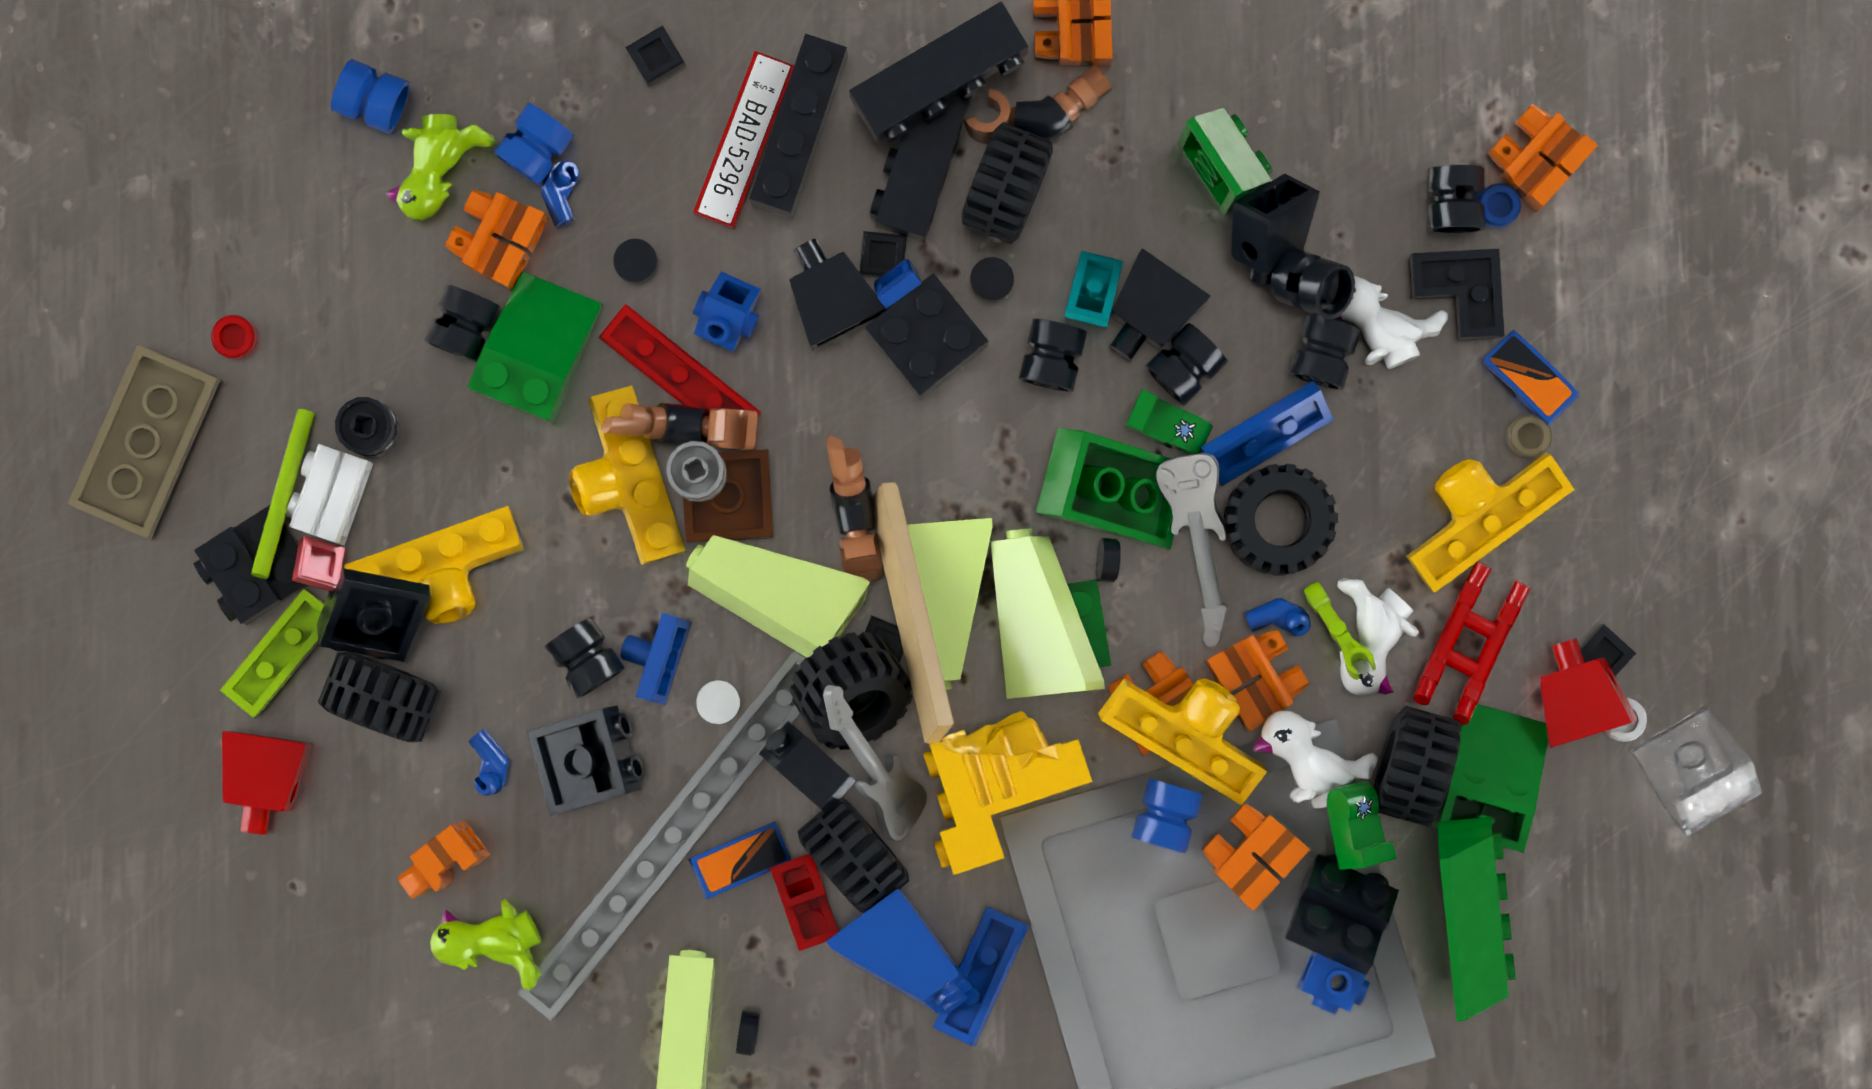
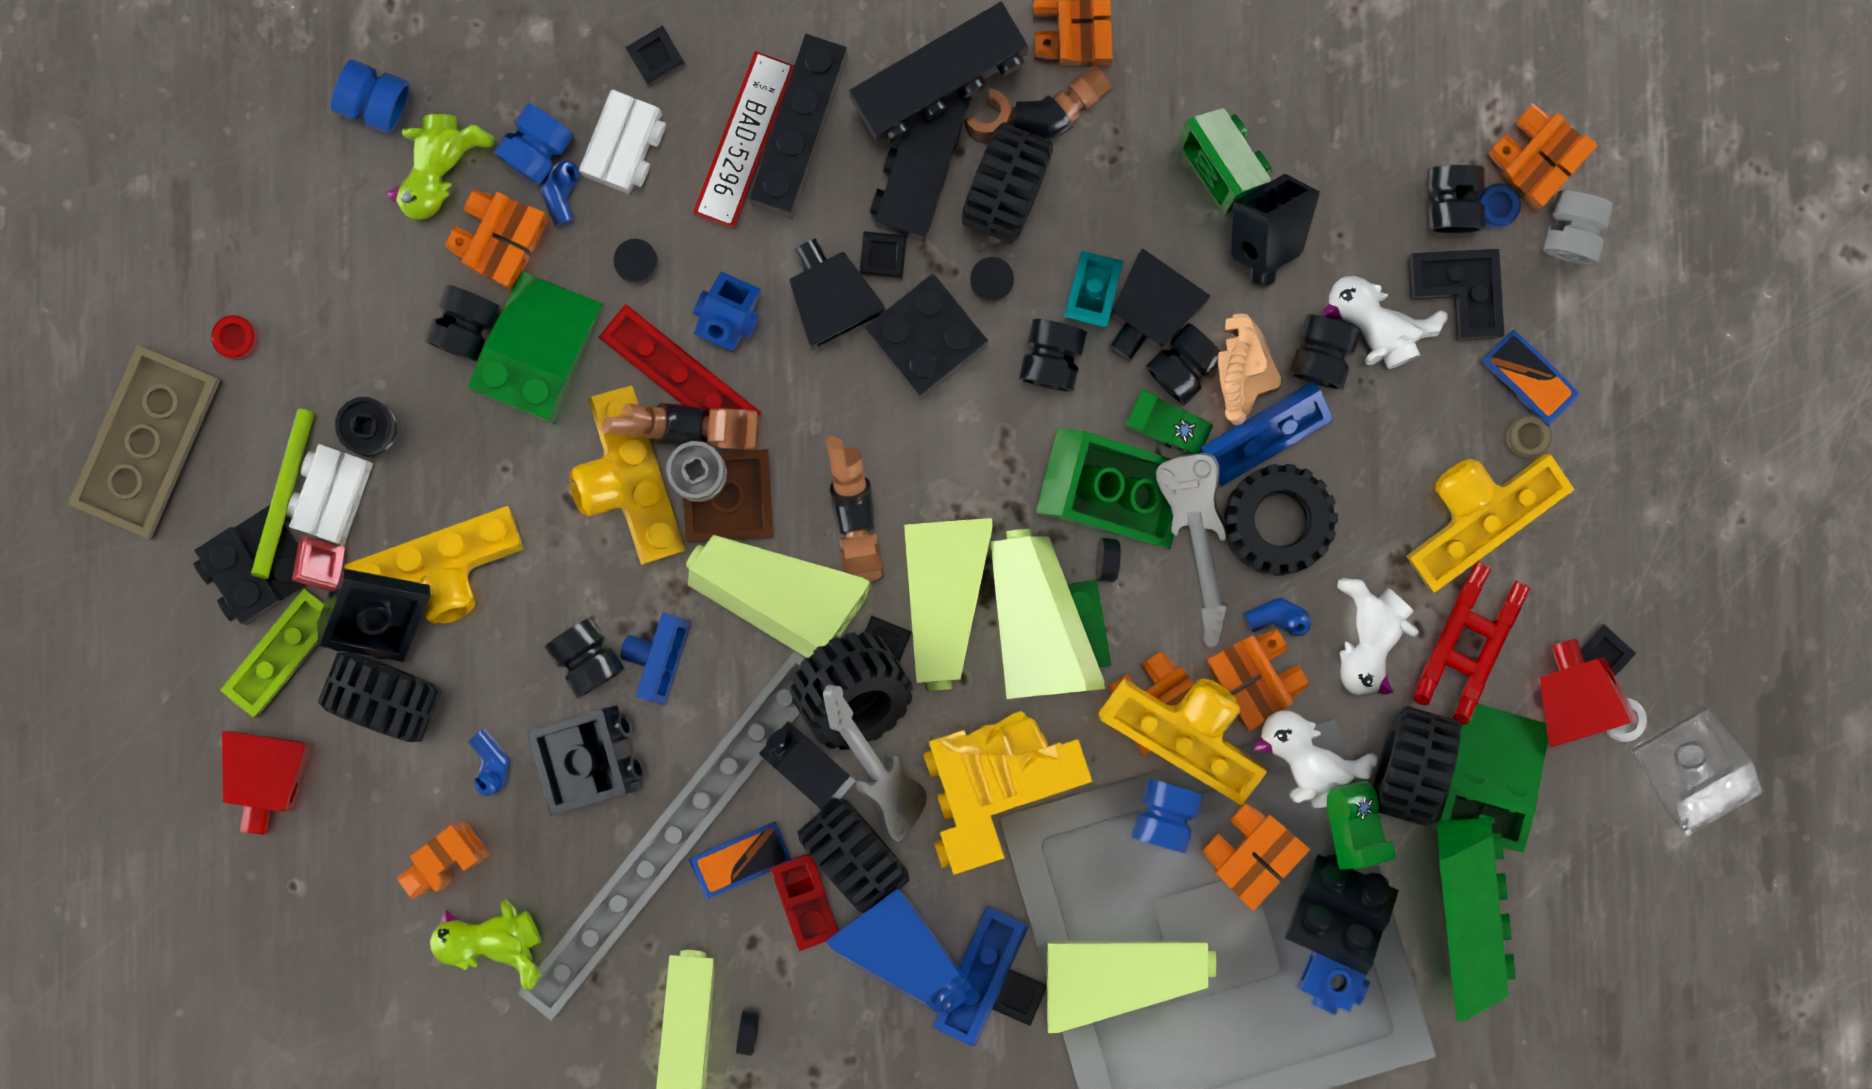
(621, 142): none -> white brick
(718, 702): white tile -> none
(897, 283): blue tile -> none
(911, 614): tan tile -> none
(1020, 997): none -> black tile
(1115, 977): none -> yellowish green slope
(1245, 368): none -> light nougat piece
(1312, 283): black wheel -> none
(1351, 648): lime piece -> none
(1578, 227): none -> light grey wheel

